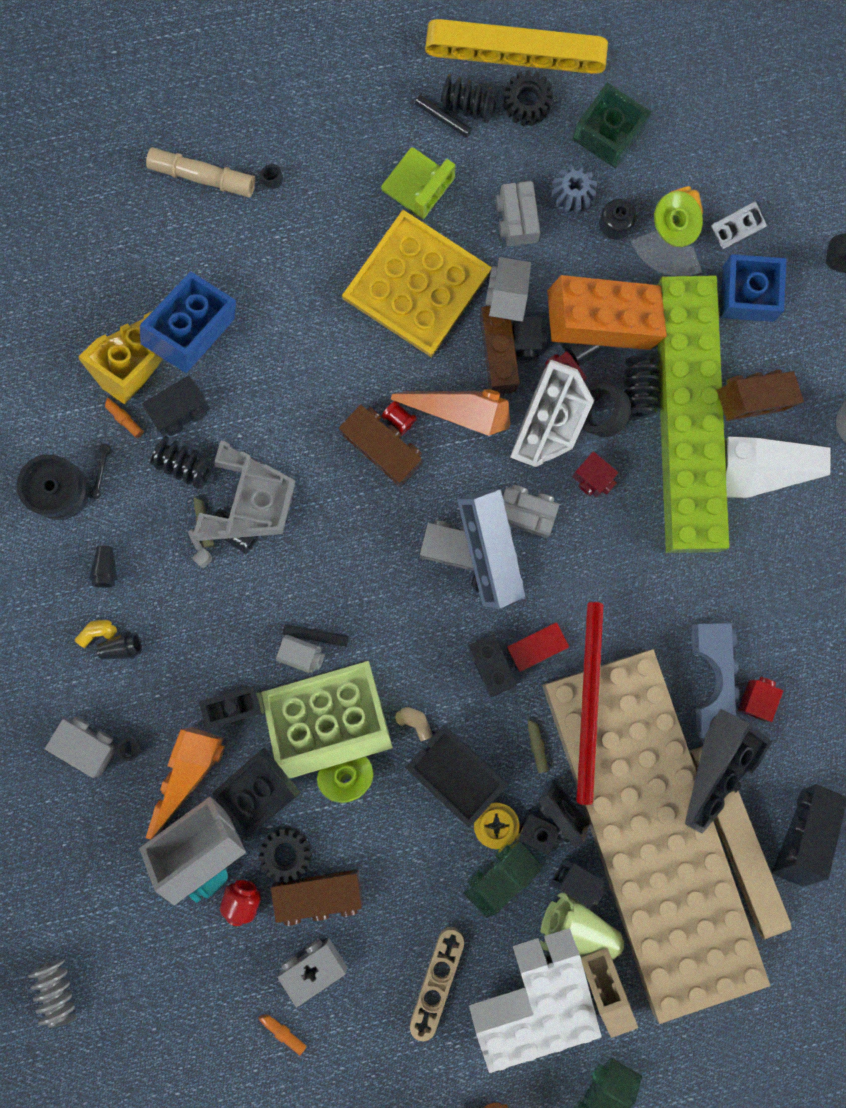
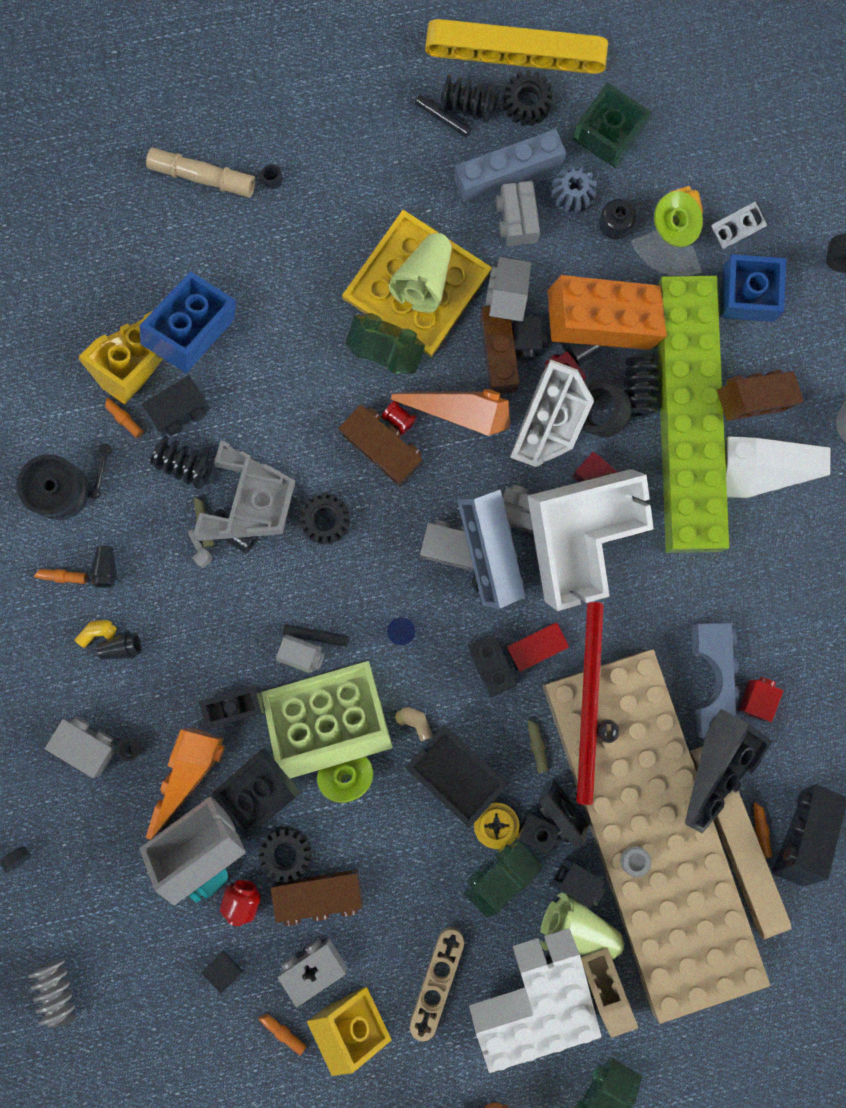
(15, 859): none -> black tile
(62, 576): none -> orange piece
(222, 971): none -> black tile
(318, 503): none -> black tyre
(349, 1032): none -> yellow slope
(385, 343): none -> clear green brick
(401, 631): none -> clear blue tile
(419, 182): lime bracket -> none
(423, 274): none -> yellowish green cone
(509, 165): none -> sand blue brick
(573, 525): none -> white piece
(602, 731): none -> black hinge
(635, 861): none -> light grey tile
(762, 829): none -> orange piece

